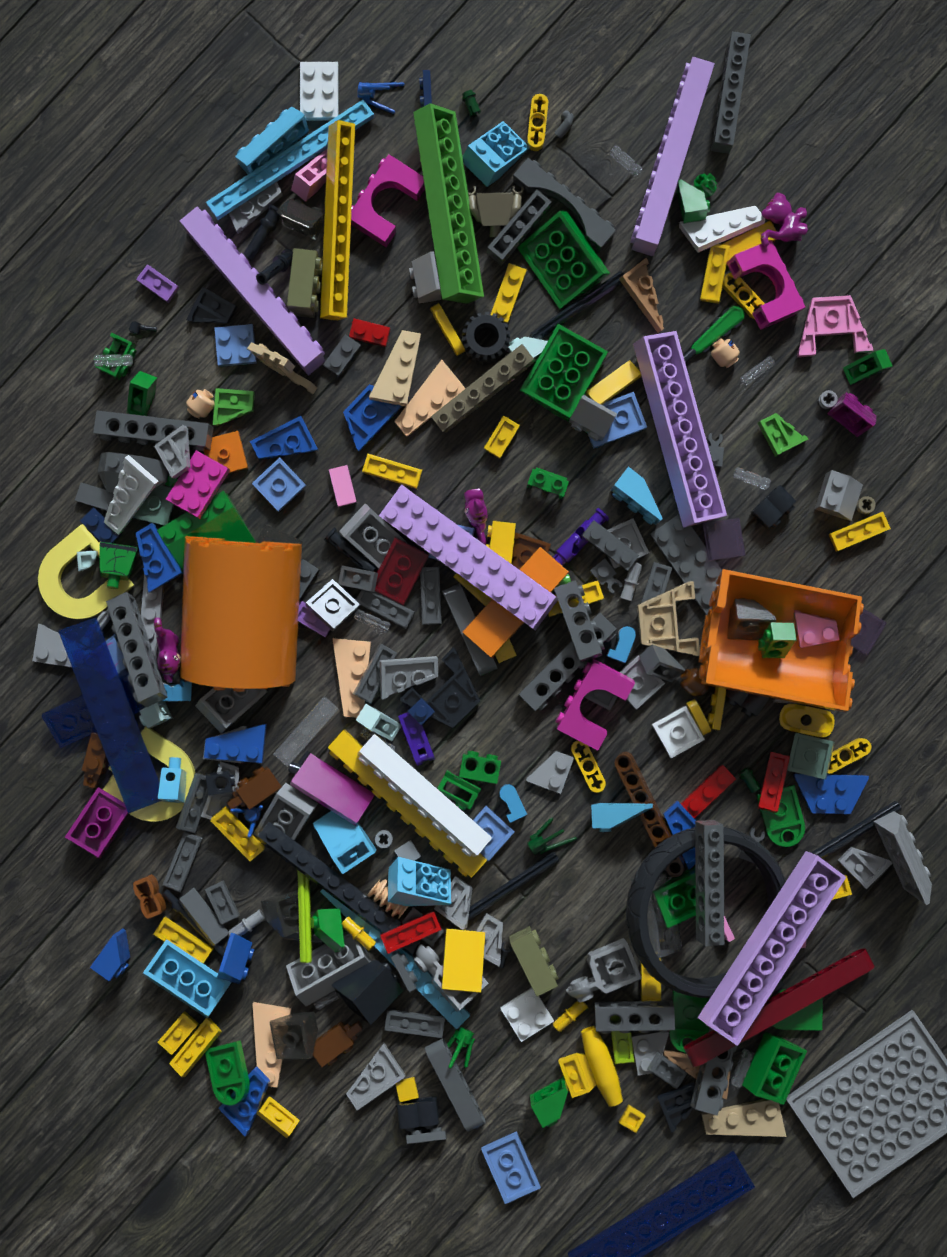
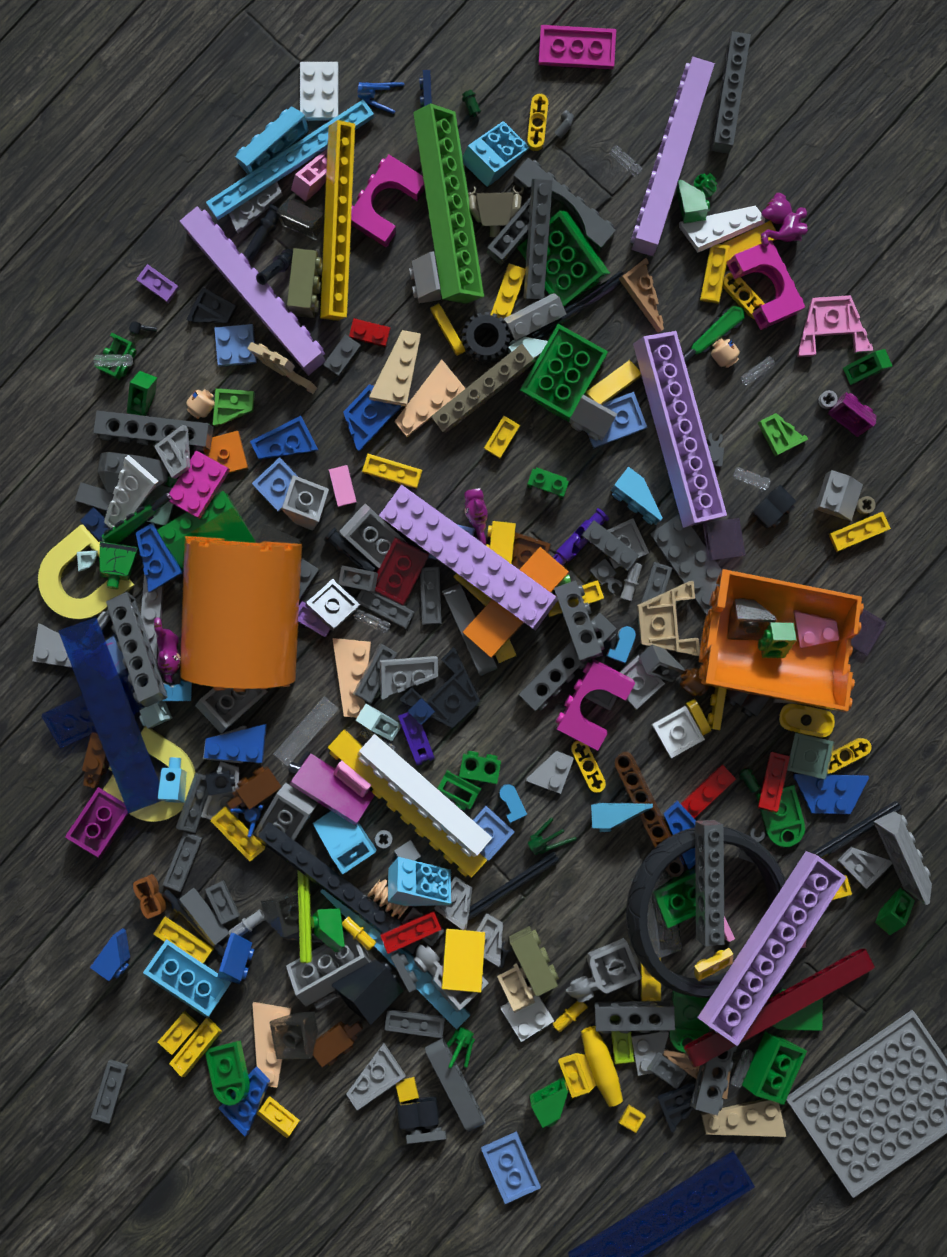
(109, 1091): none -> dark grey plate
(133, 521): none -> green sword
(304, 502): none -> light grey slope
(352, 779): none -> bright pink tile
(516, 989): none -> tan bracket
(535, 316): none -> light grey brick
(537, 238): none -> dark grey plate
(577, 47): none -> dark pink plate
(710, 966): none -> yellow plate
(895, 912): none -> green slope

